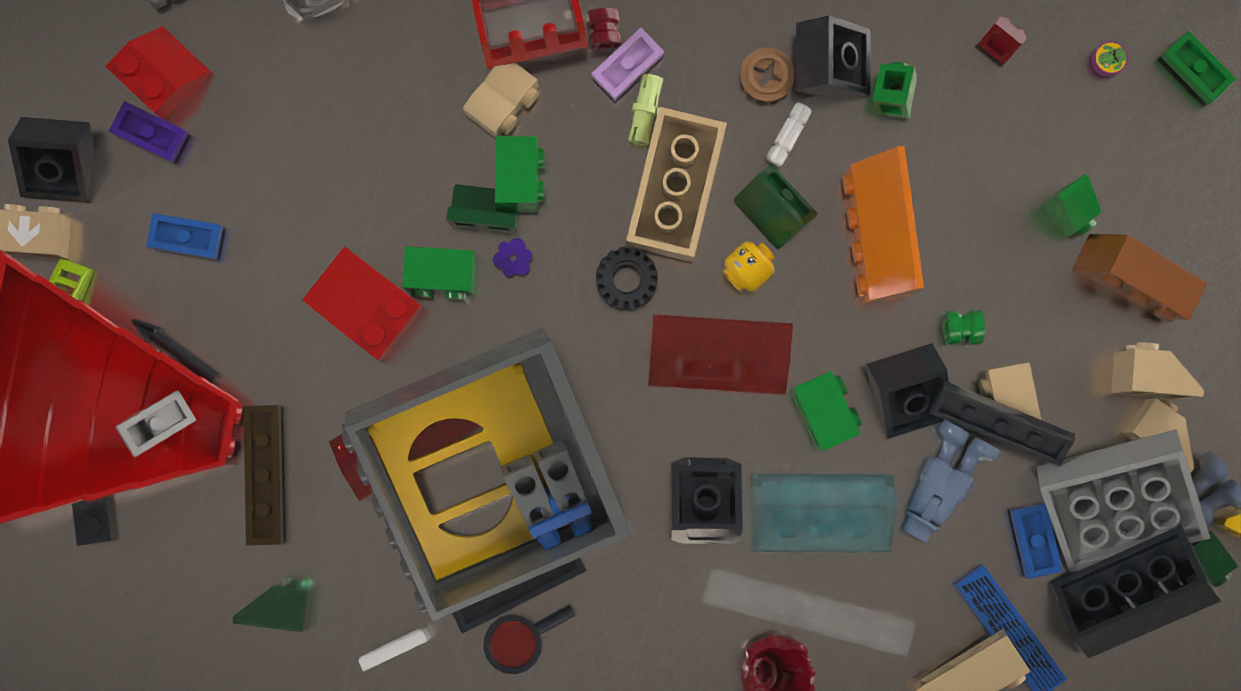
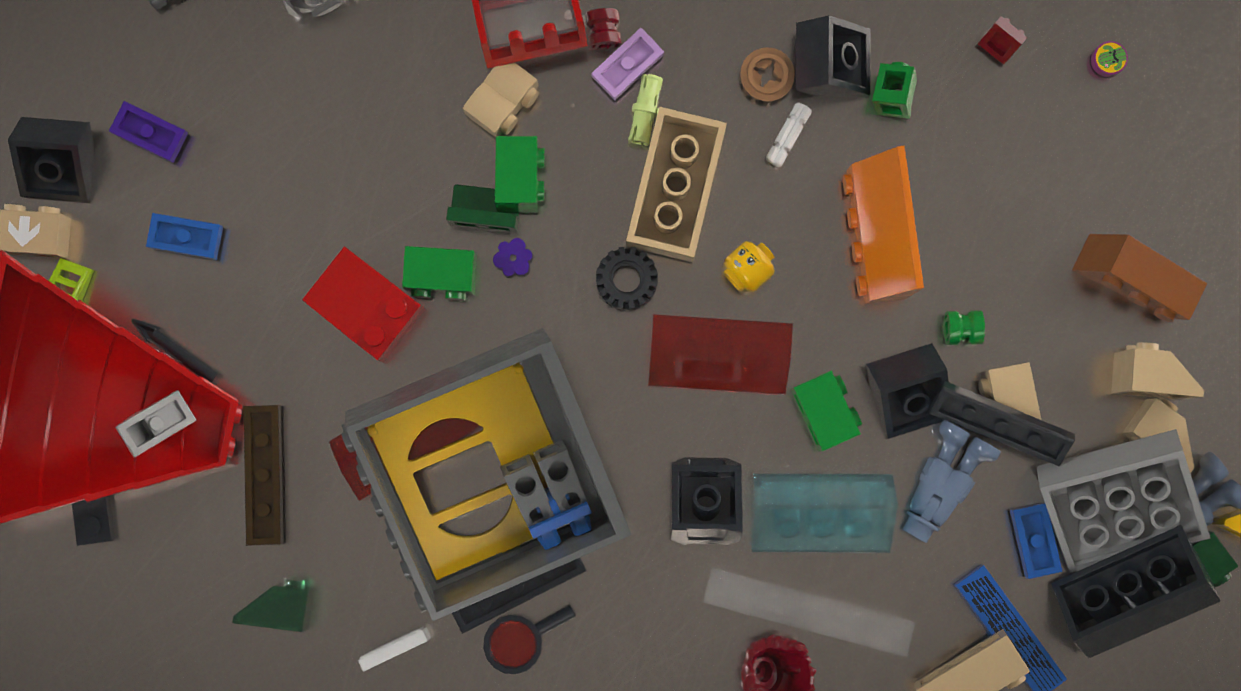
(159, 71): red slope -> none
(775, 206): dark green panel -> none
(1074, 207): green slope -> none
(1198, 67): green plate -> none

